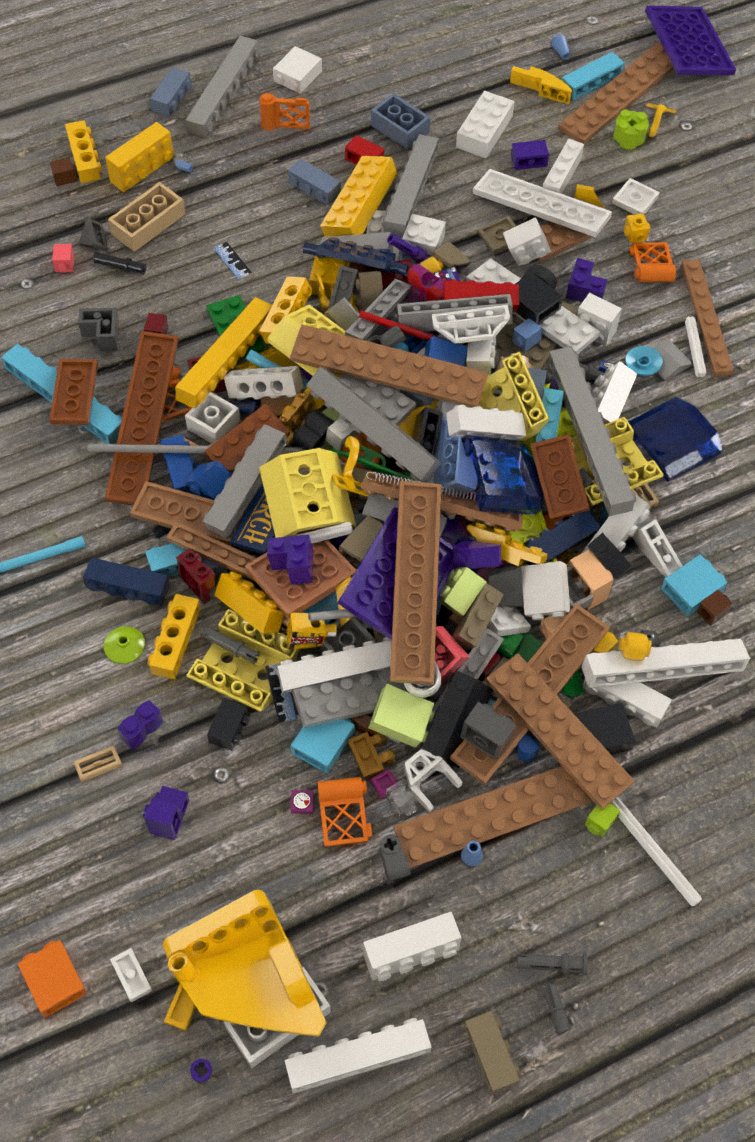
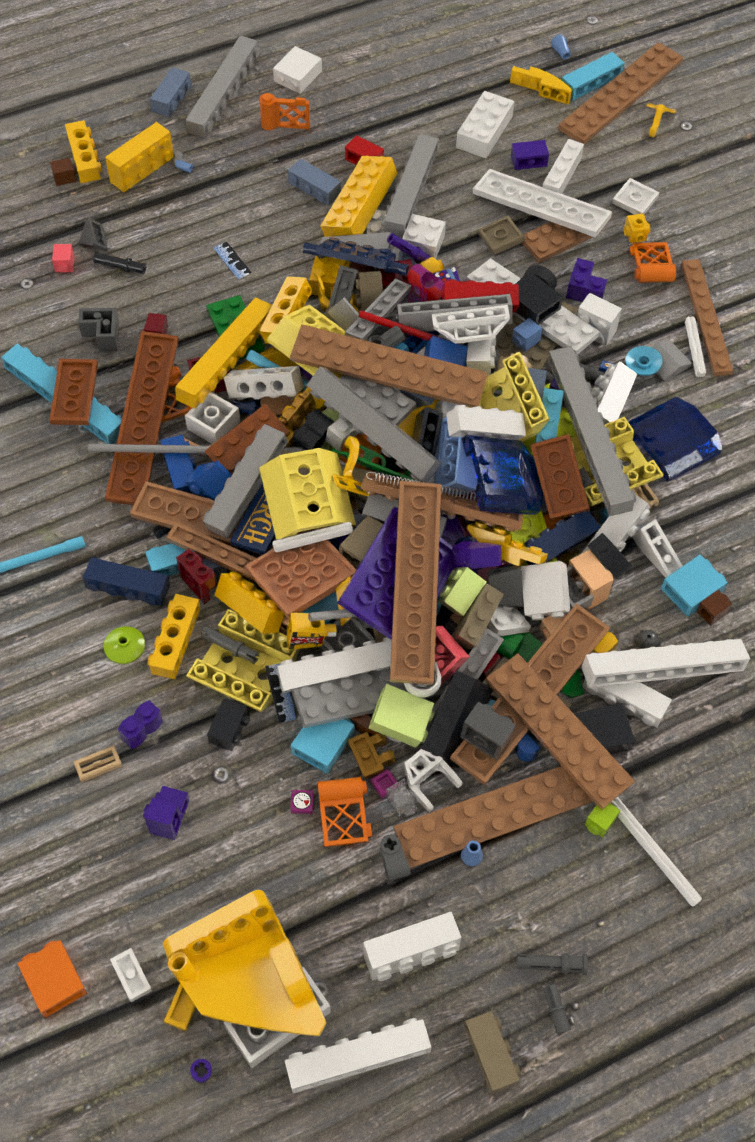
(147, 216): tan brick -> none
(293, 554): dark purple brick -> none
(400, 120): sand blue brick -> none
(450, 255): dark tan slope -> none
(526, 242): white brick -> none
(587, 195): yellow slope -> none
(631, 129): lime brick -> none
(635, 646): yellow head -> none
(690, 40): dark purple plate -> none

